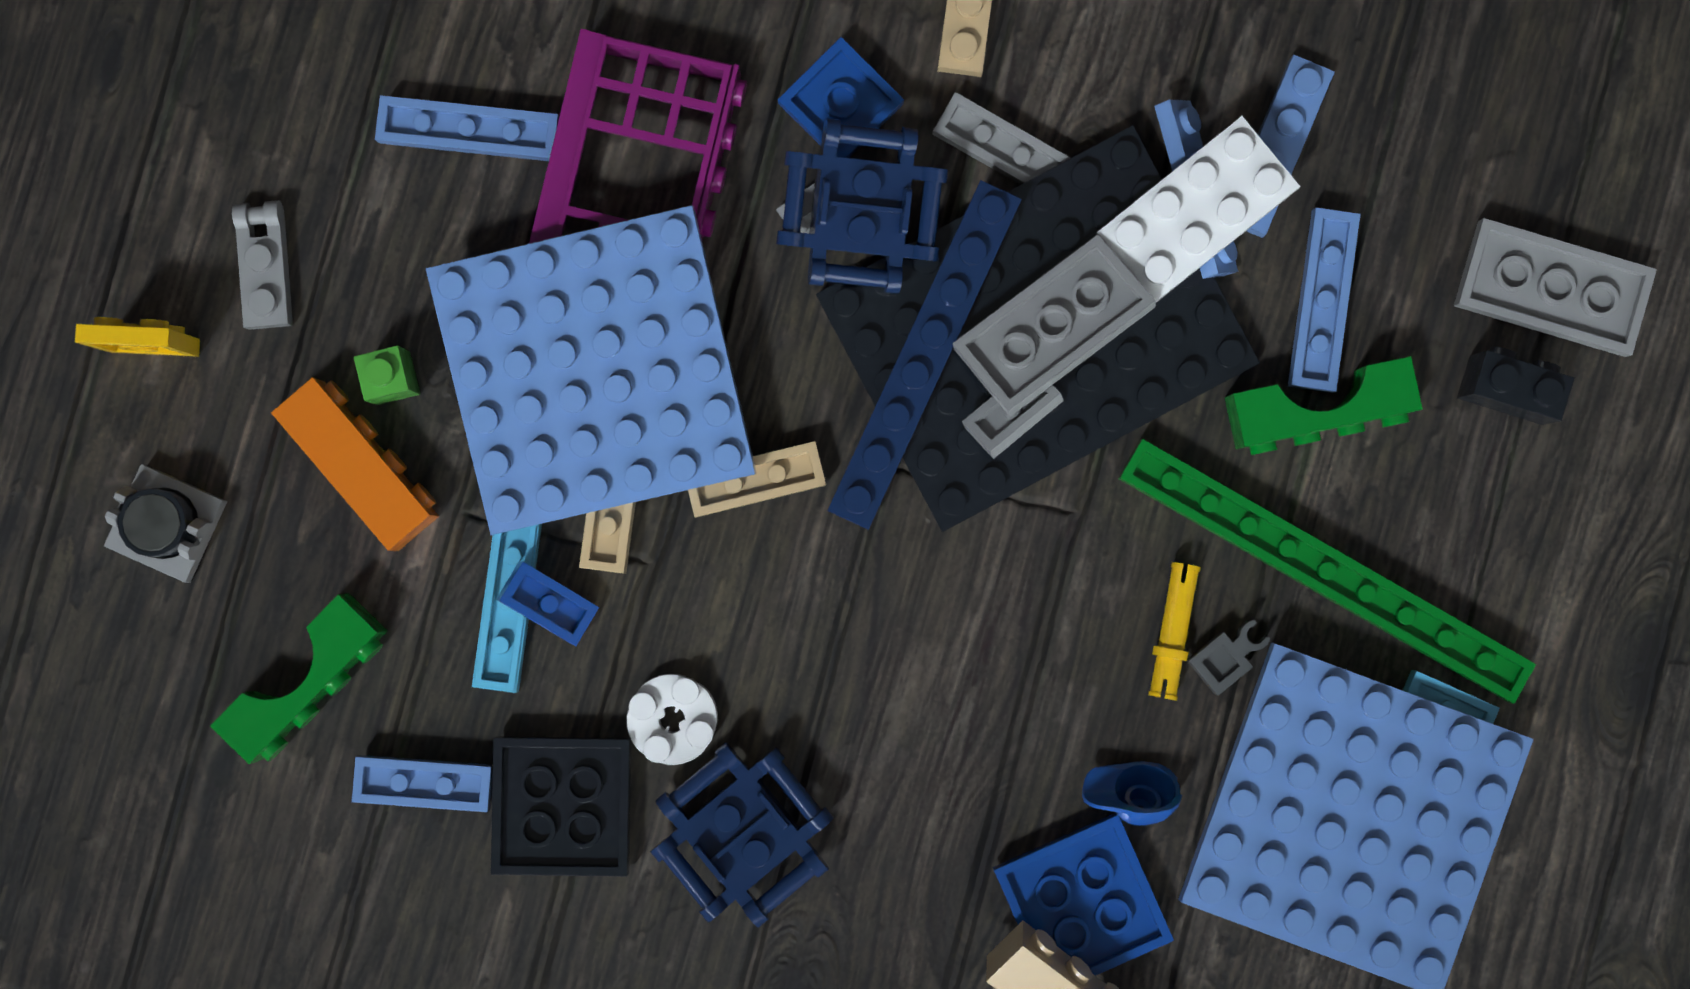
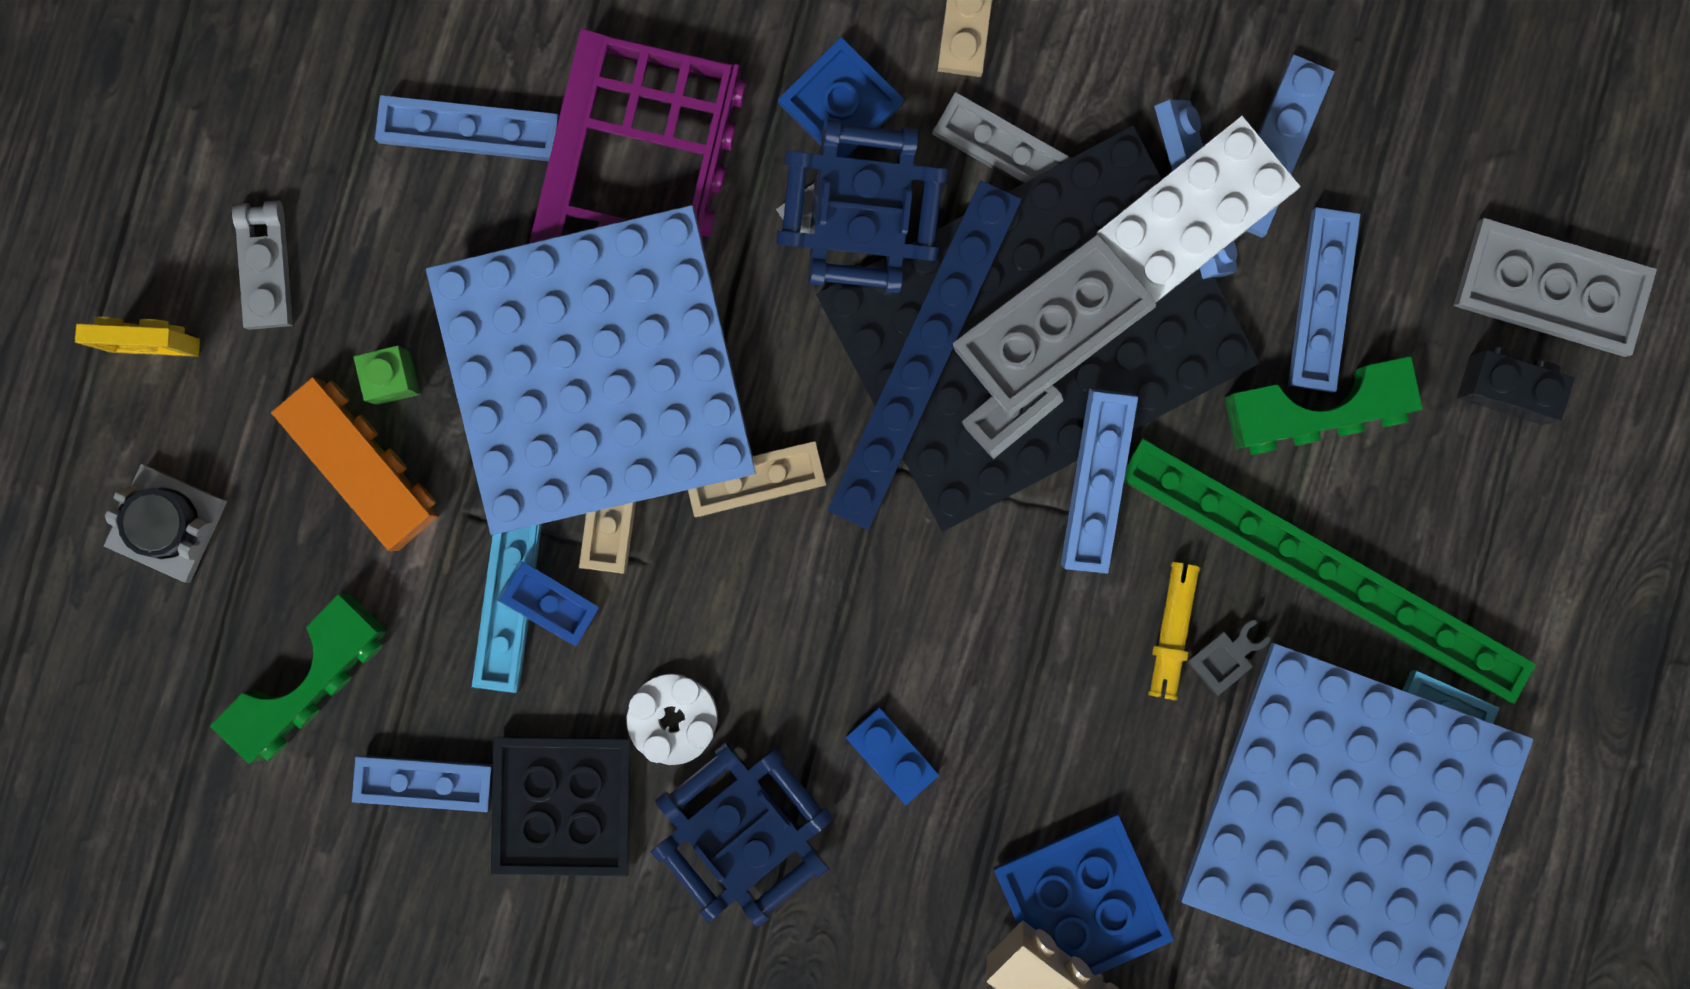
(892, 756): none -> blue plate
(1099, 480): none -> medium blue plate
(1118, 785): blue cap -> none

